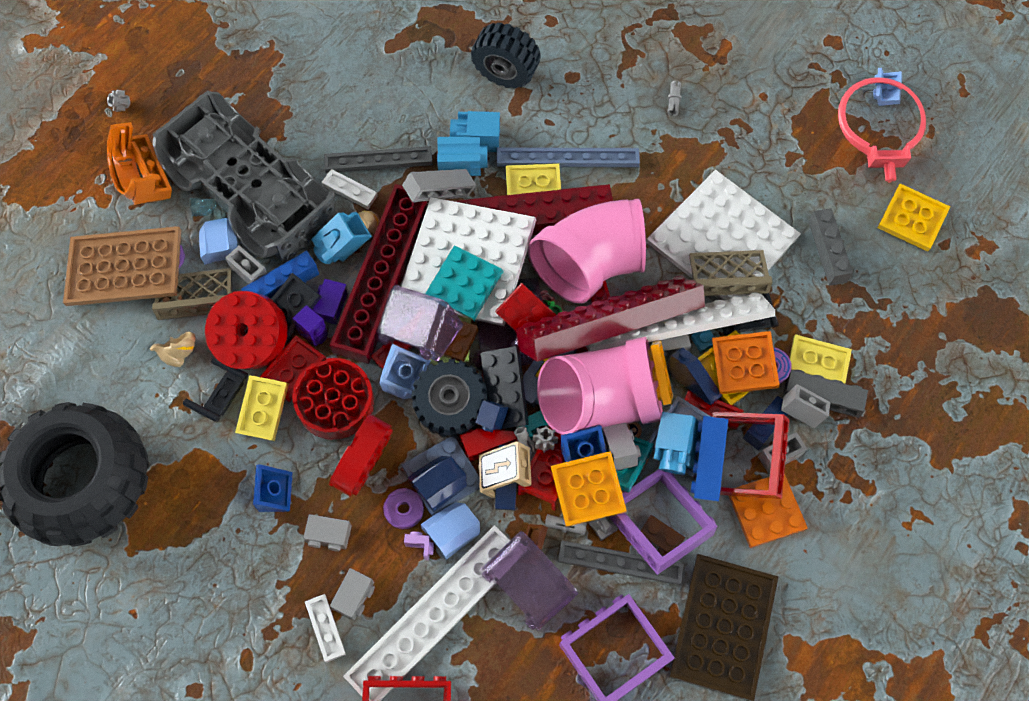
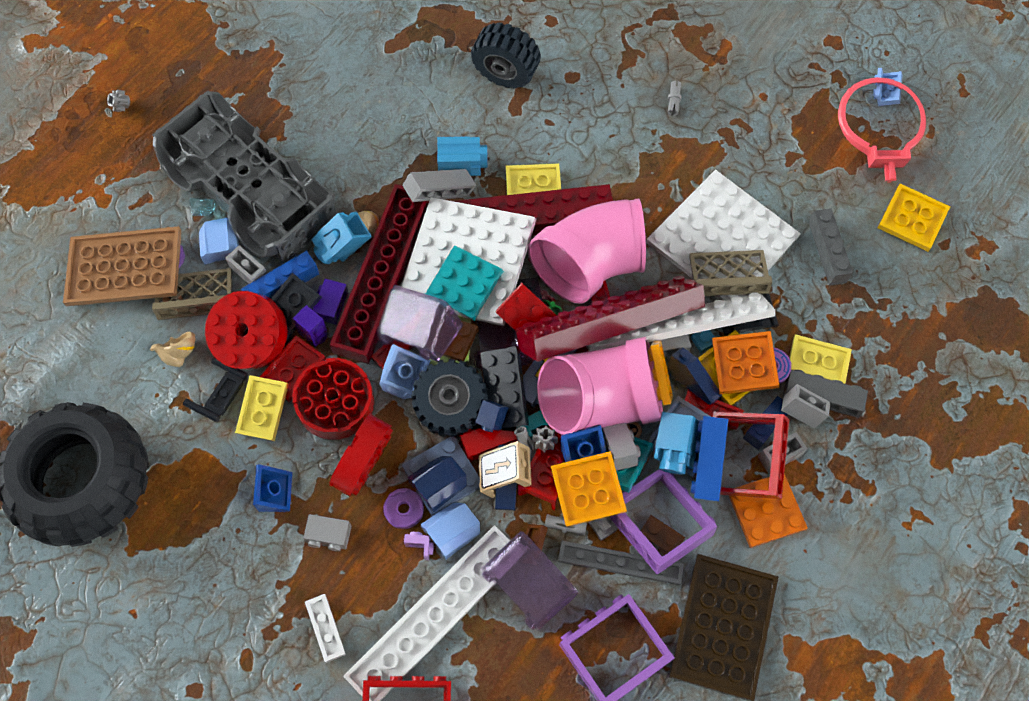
(125, 175): orange piece -> none
(349, 189): white plate -> none
(352, 594): light grey brick -> none
(378, 159): dark grey plate -> none
(478, 124): dark azure piece -> none
(569, 157): sand blue plate -> none

